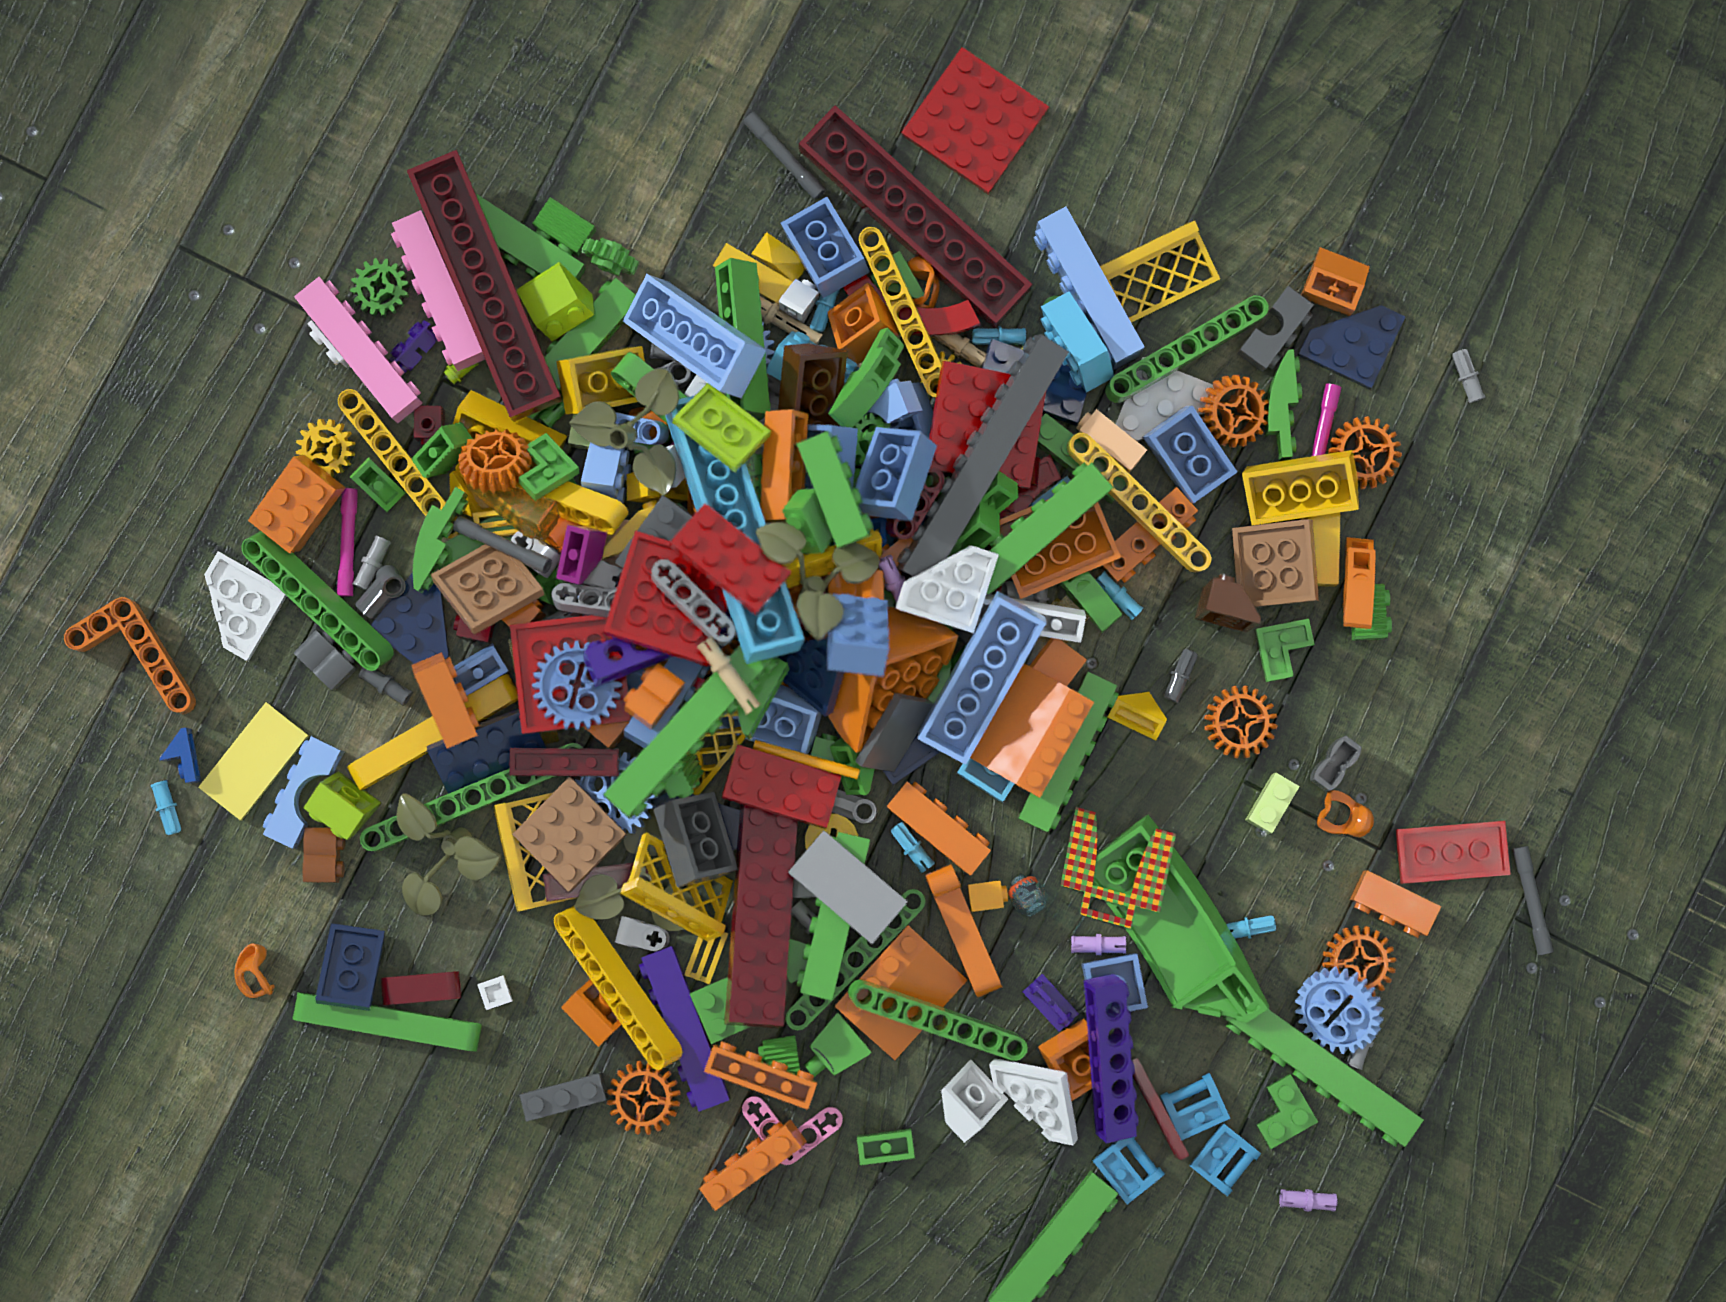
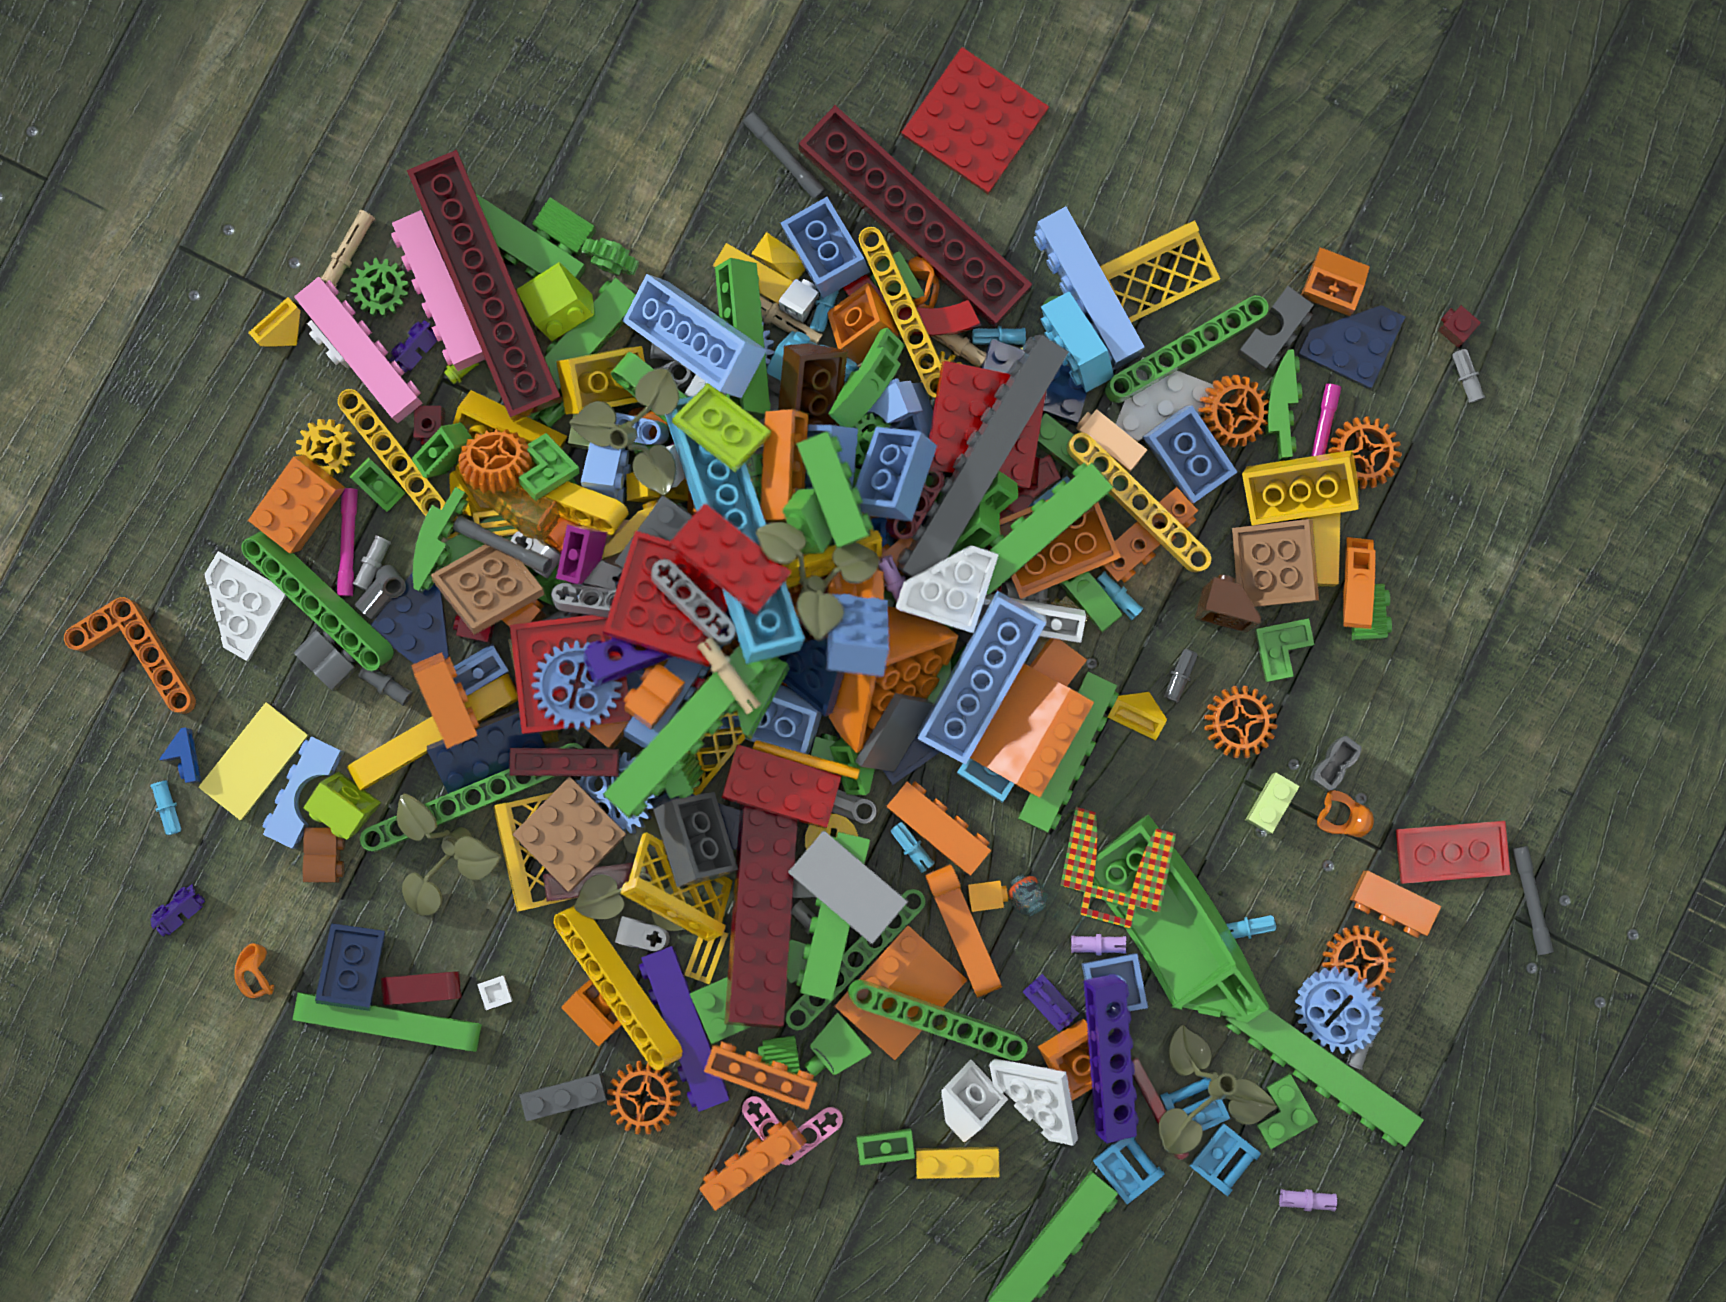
(167, 916): none -> dark purple hinge
(278, 327): none -> yellow slope
(349, 245): none -> tan pin
(957, 1162): none -> yellow brick
(1248, 1101): none -> olive plant
(1458, 325): none -> dark red brick

